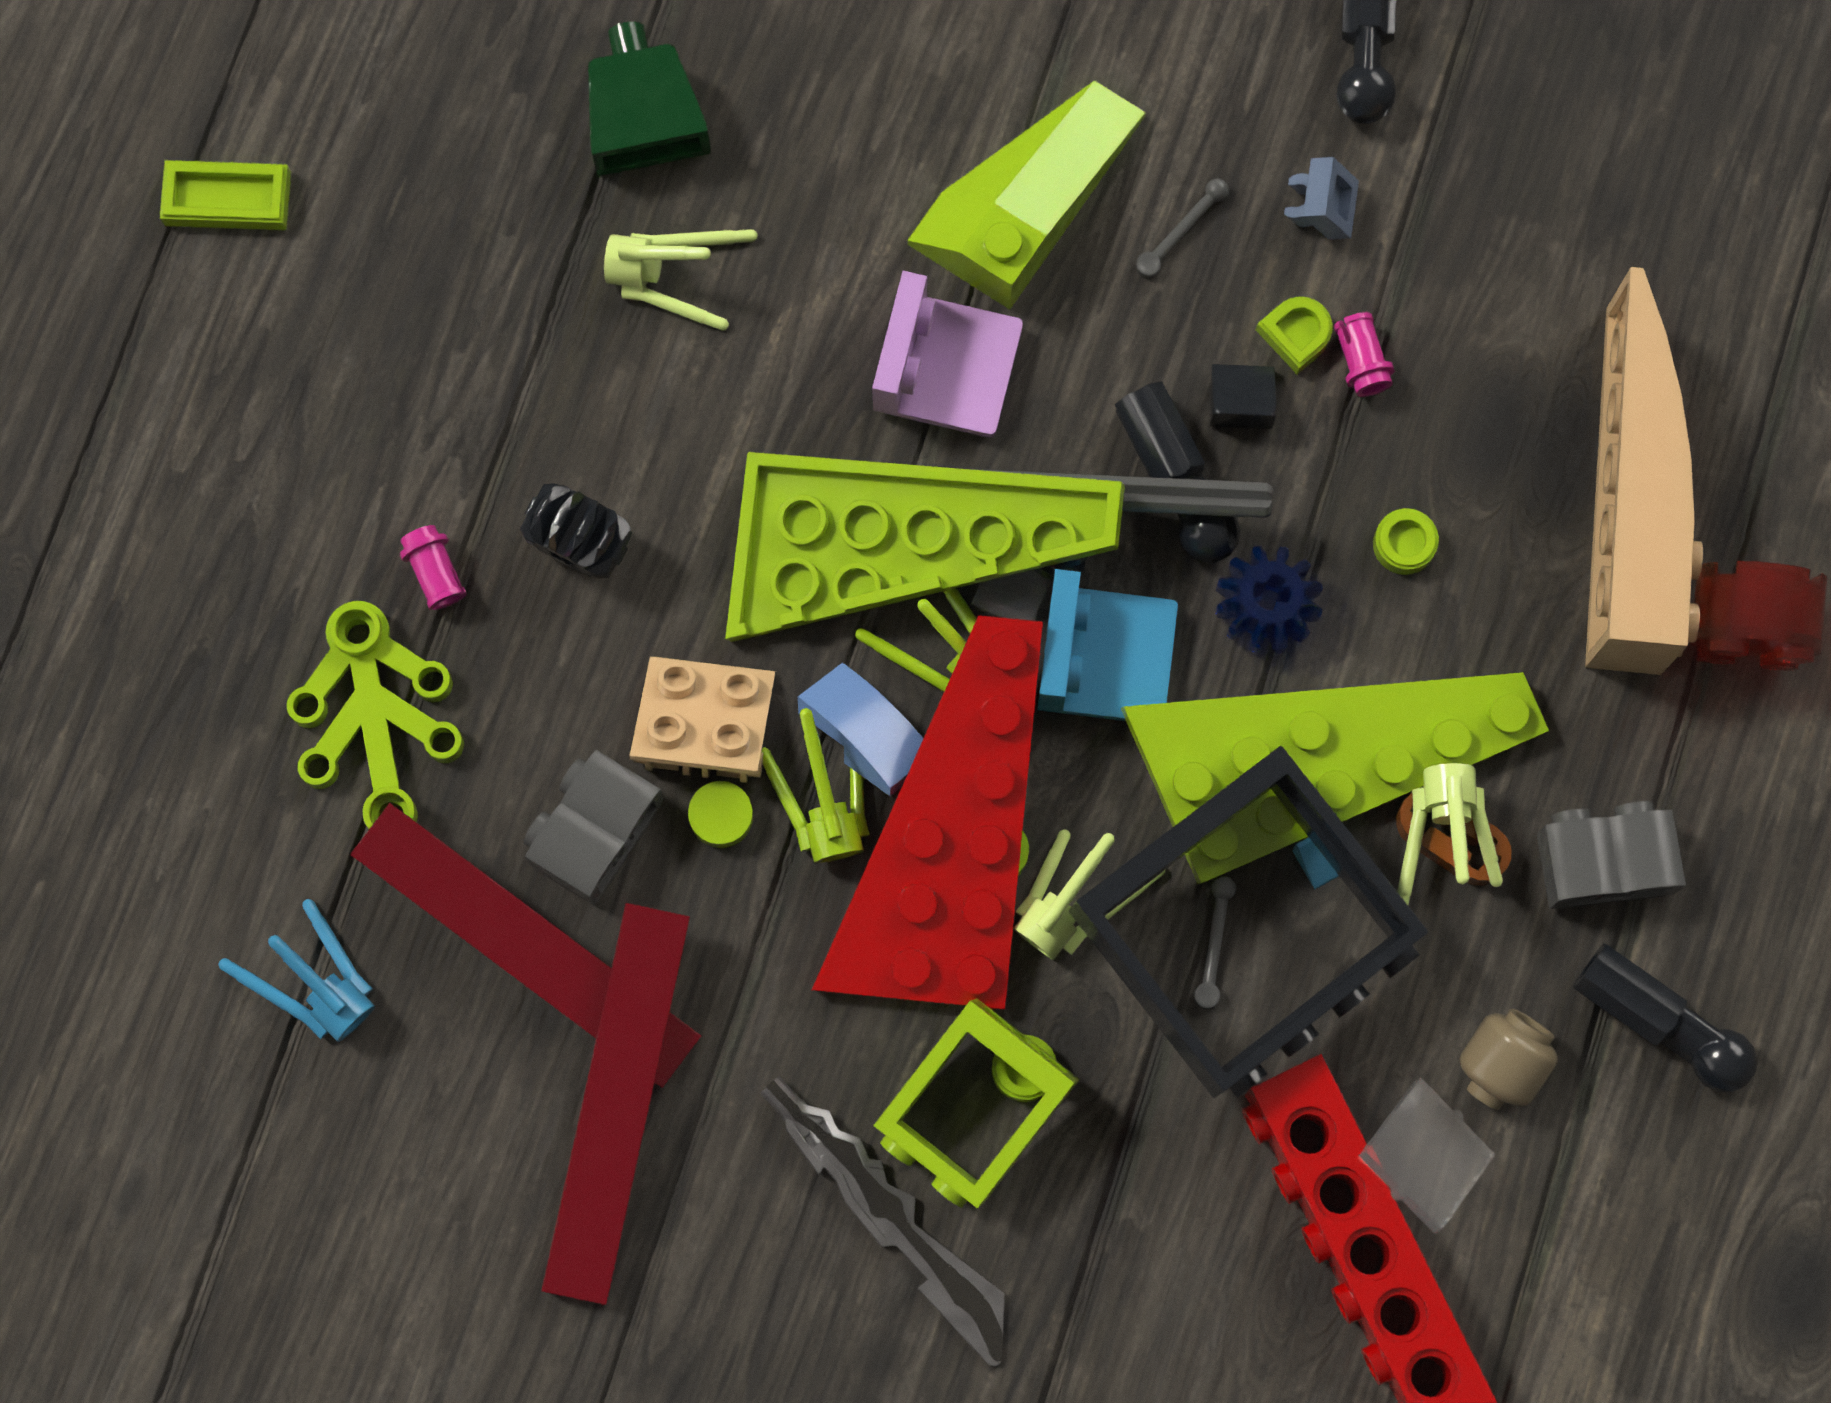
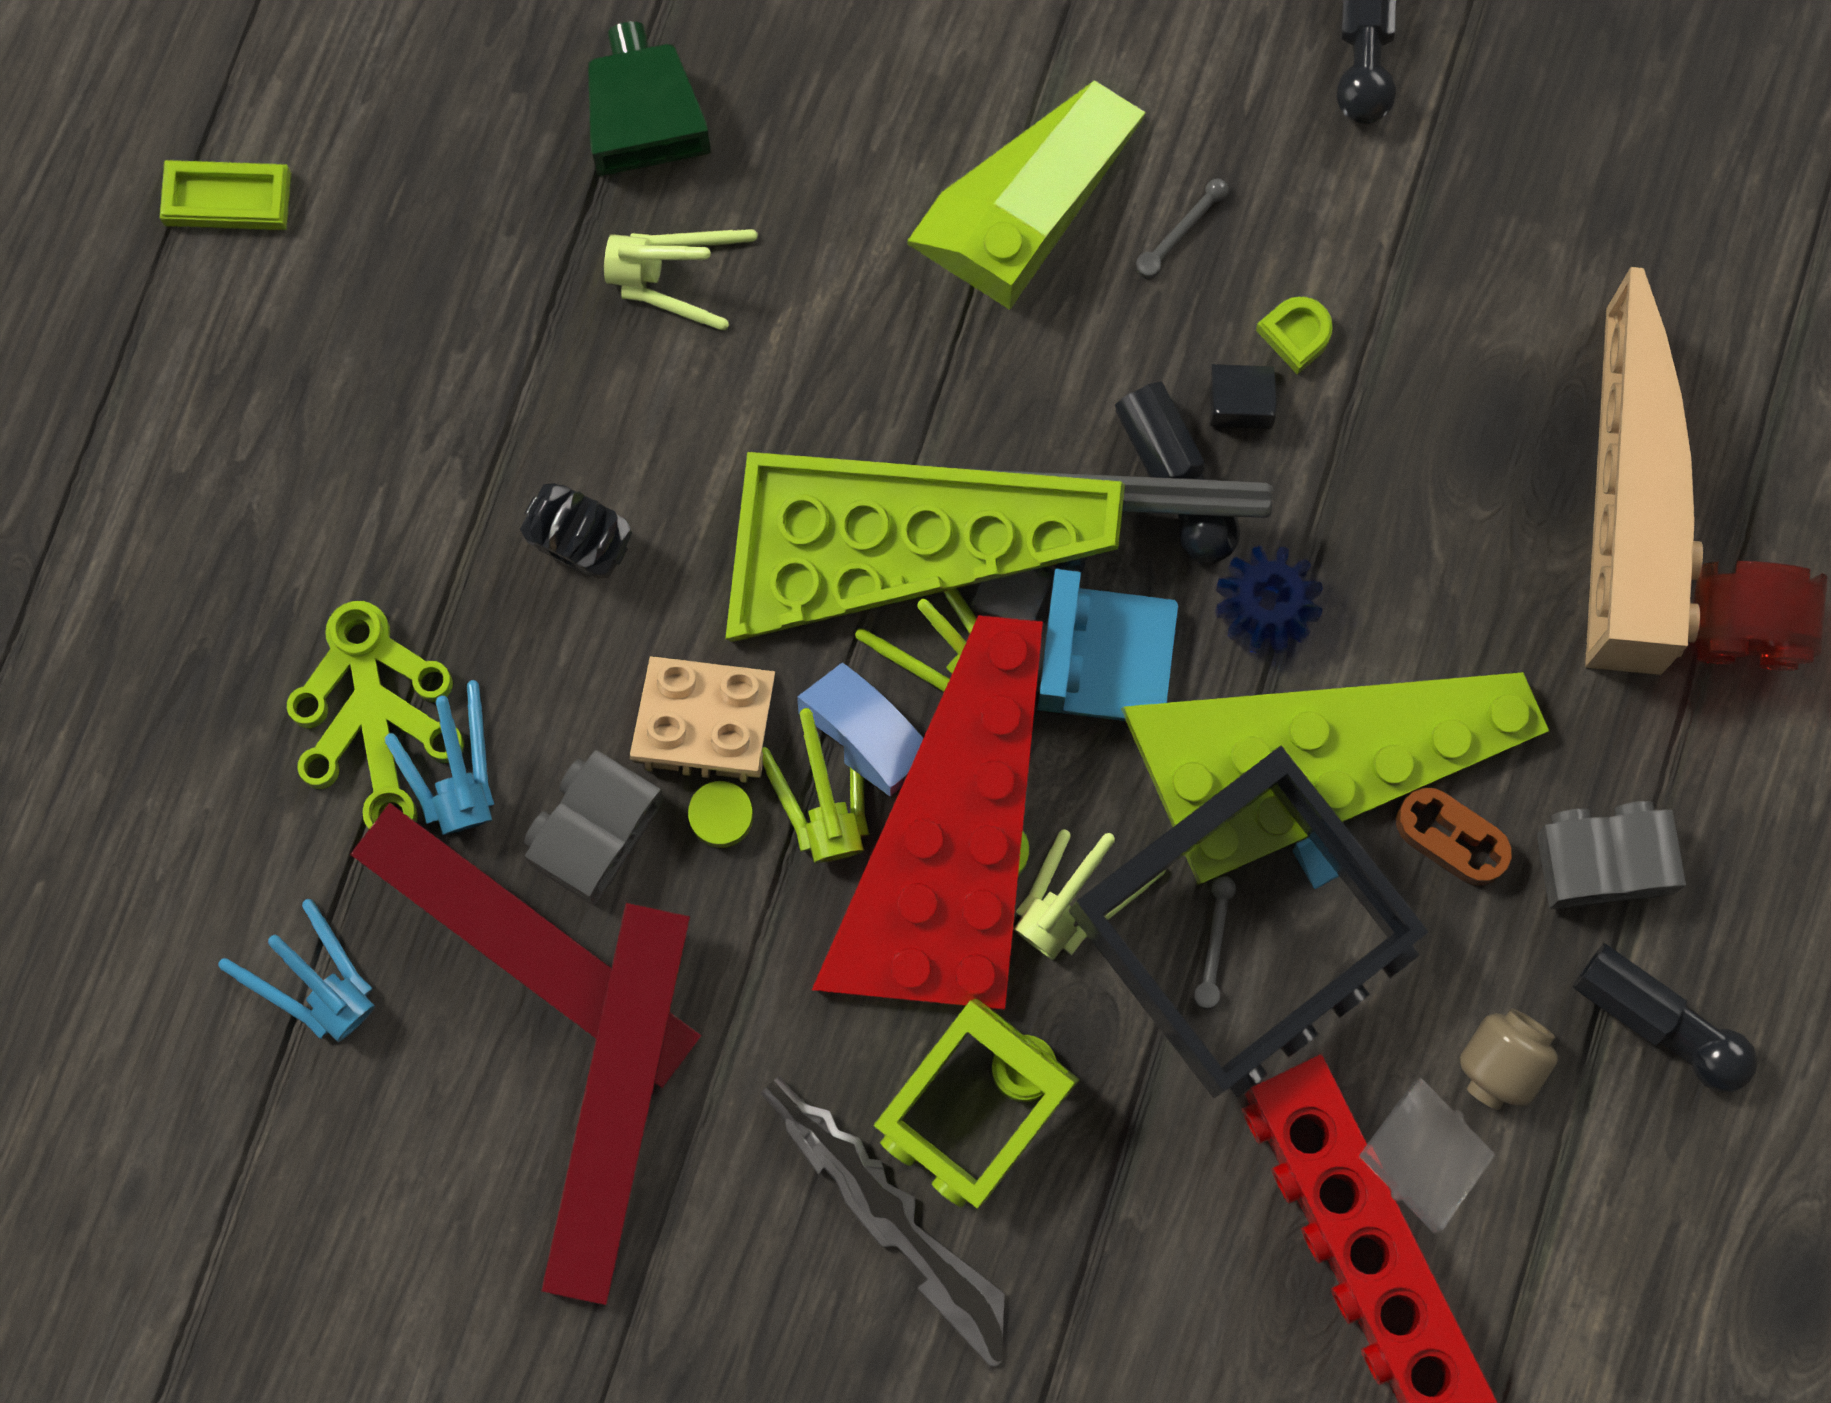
(432, 566): dark pink pin -> none
(464, 797): none -> dark azure plant
(944, 361): lavender bracket -> none
(1328, 199): sand blue tile -> none
(1363, 355): dark pink pin -> none
(1405, 541): lime tile -> none
(1452, 799): yellowish green plant -> none

